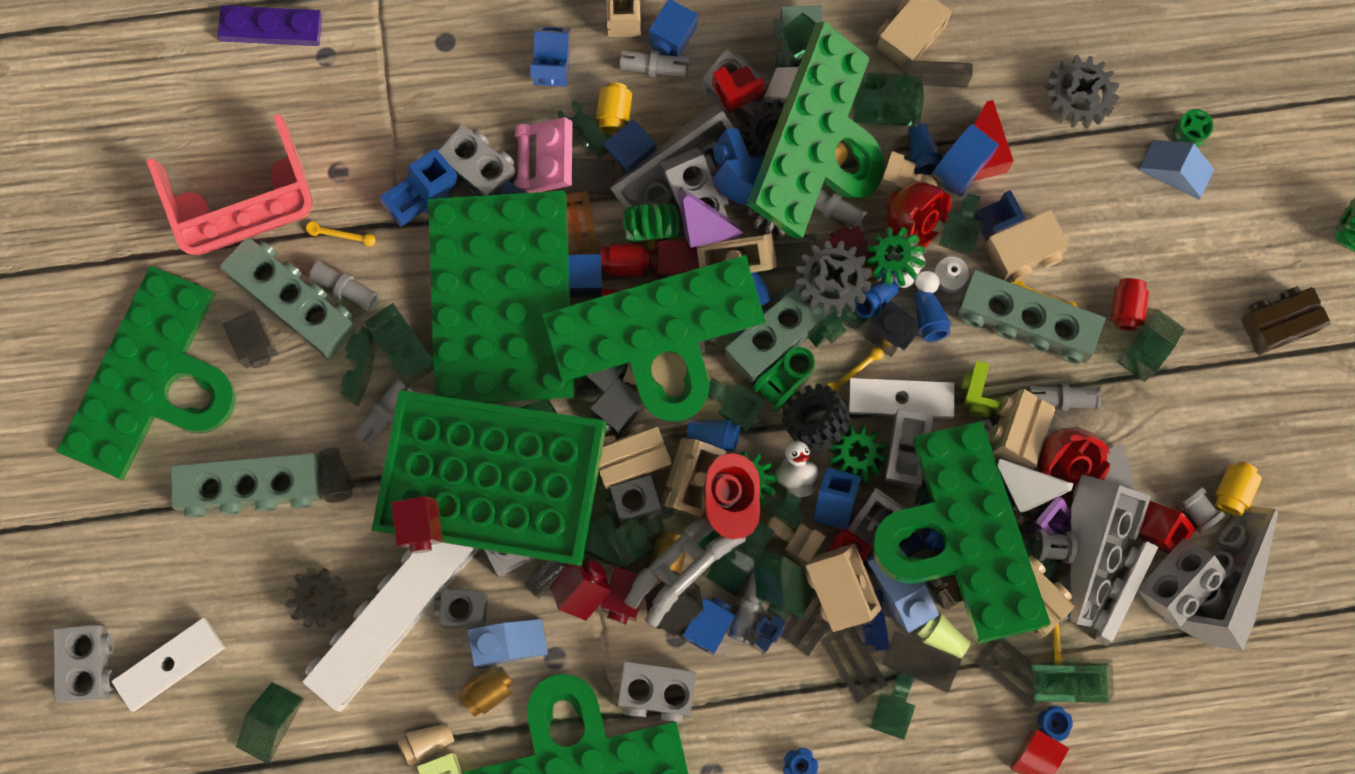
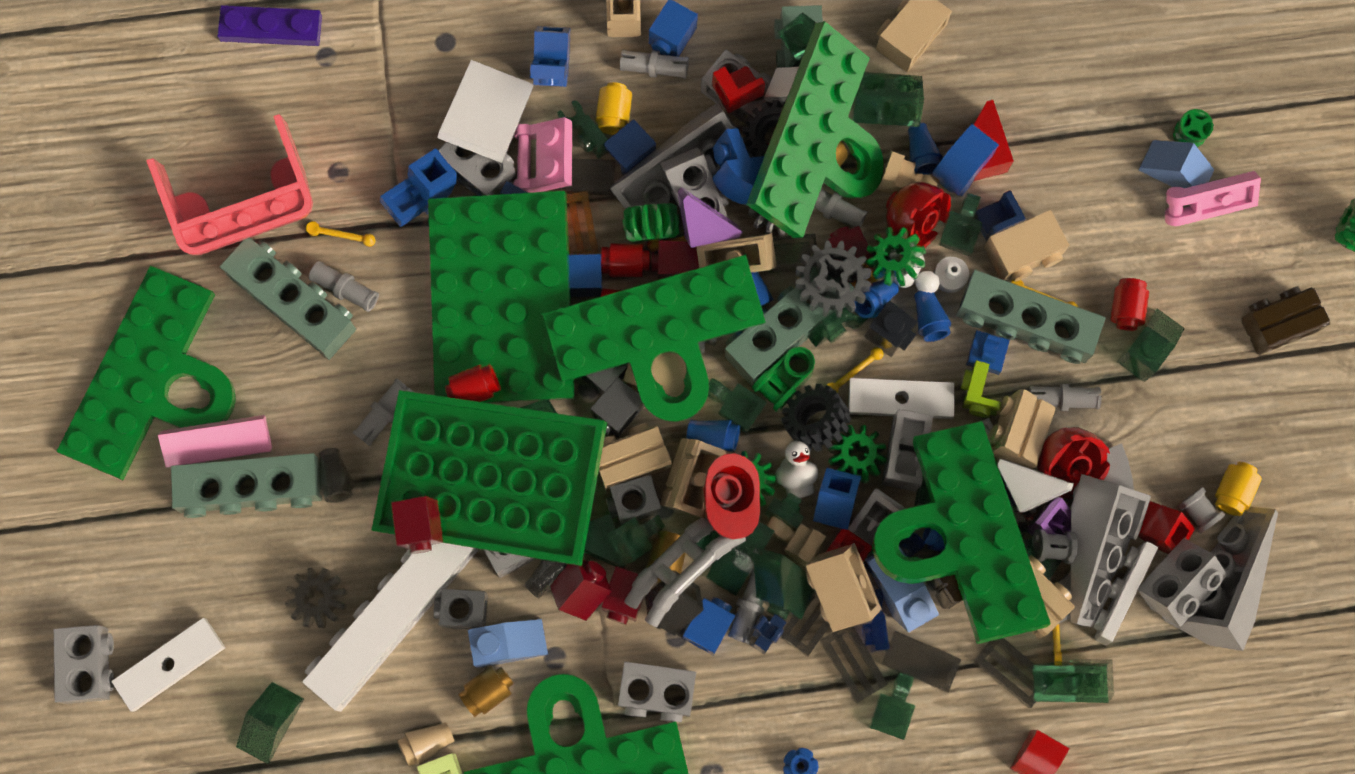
(215, 441): none -> bright pink tile
(250, 340): clear smoke brick -> none
(361, 355): clear green slope -> none
(400, 344): clear green brick -> none
(473, 384): none -> red brick
(485, 111): none -> white tile
(940, 73): clear smoke tile -> none
(943, 636): yellowish green cone -> none
(988, 349): none -> blue tile
(1064, 721): blue plate -> none
(1081, 77): dark grey gear -> none
(1212, 199): none -> bright pink plate

